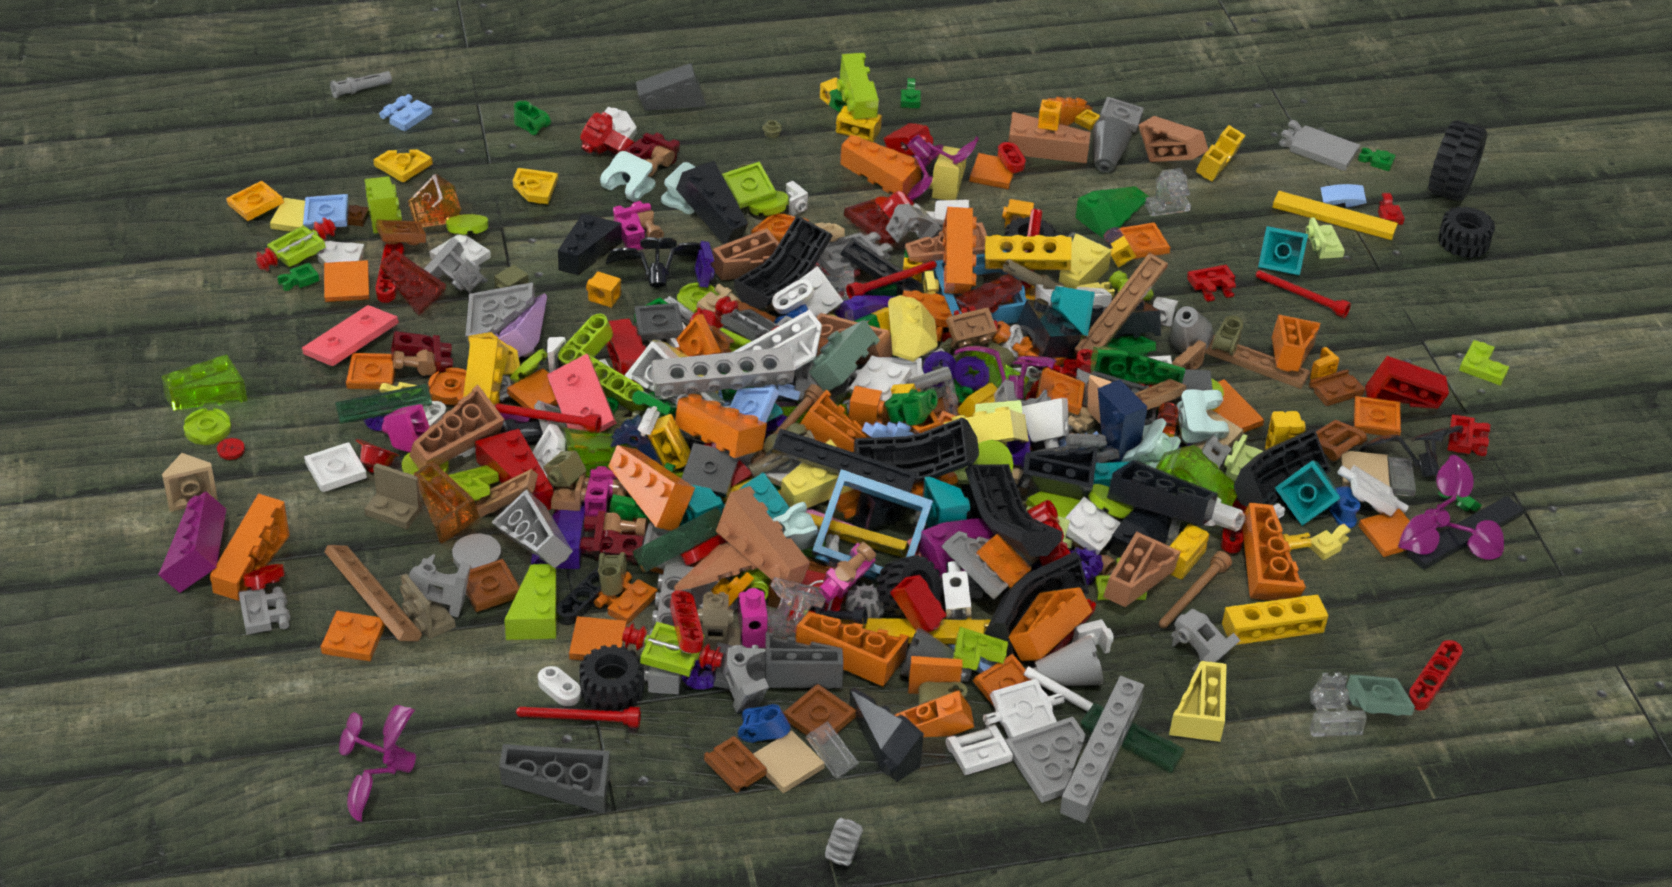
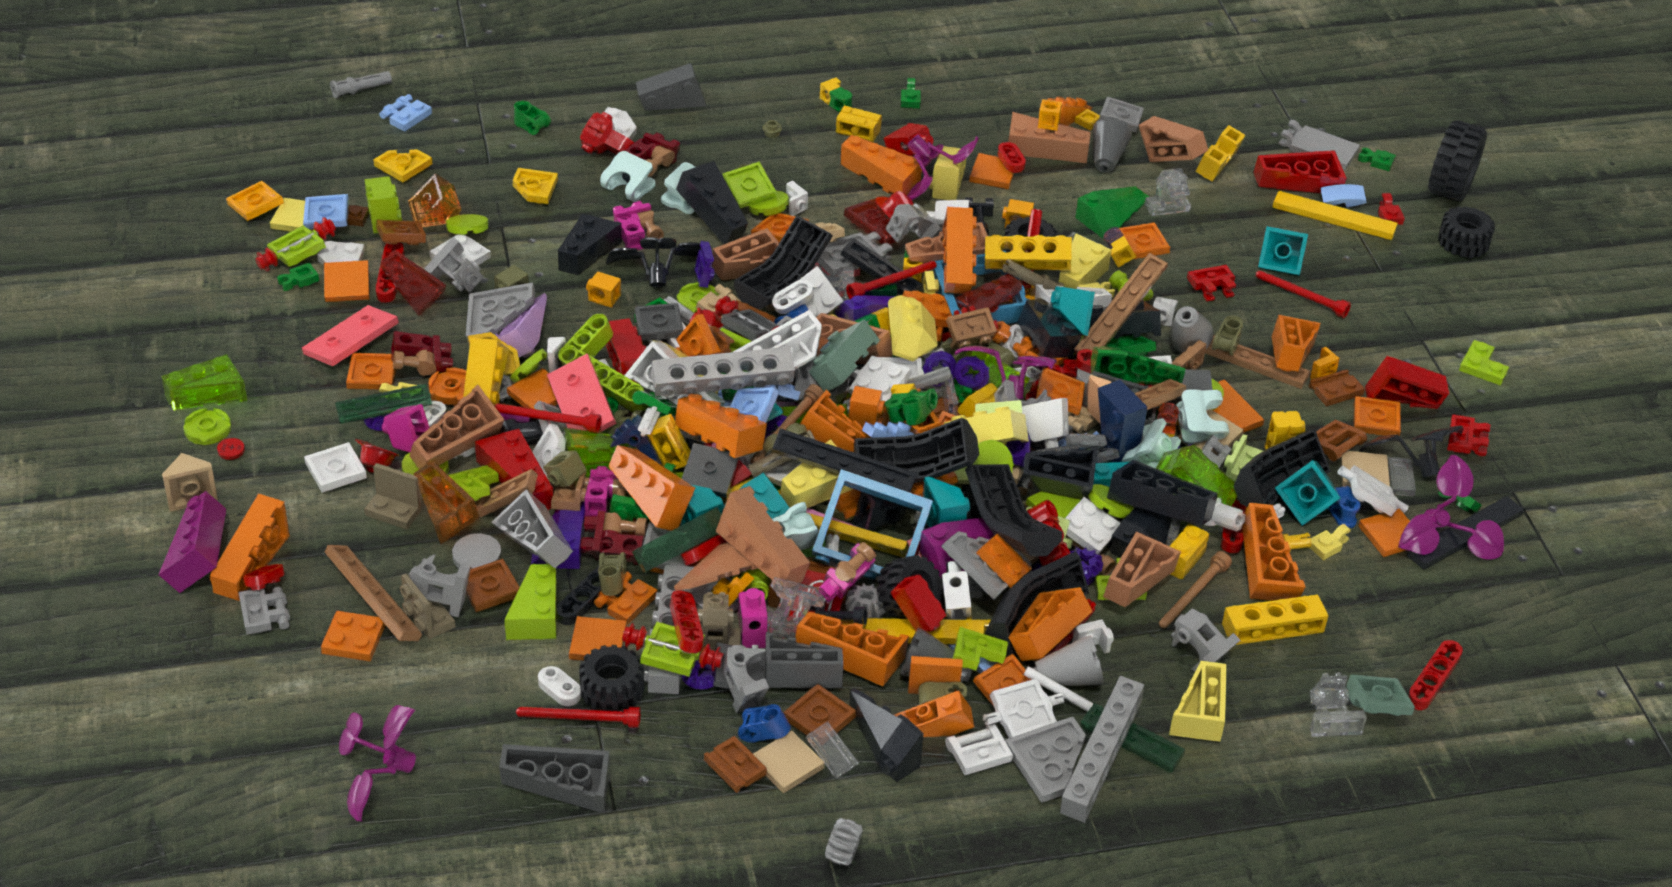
(856, 88): lime wedge -> none
(981, 210): none -> black bar
(1299, 171): none -> red wedge
(1324, 240): yellowish green bracket -> none

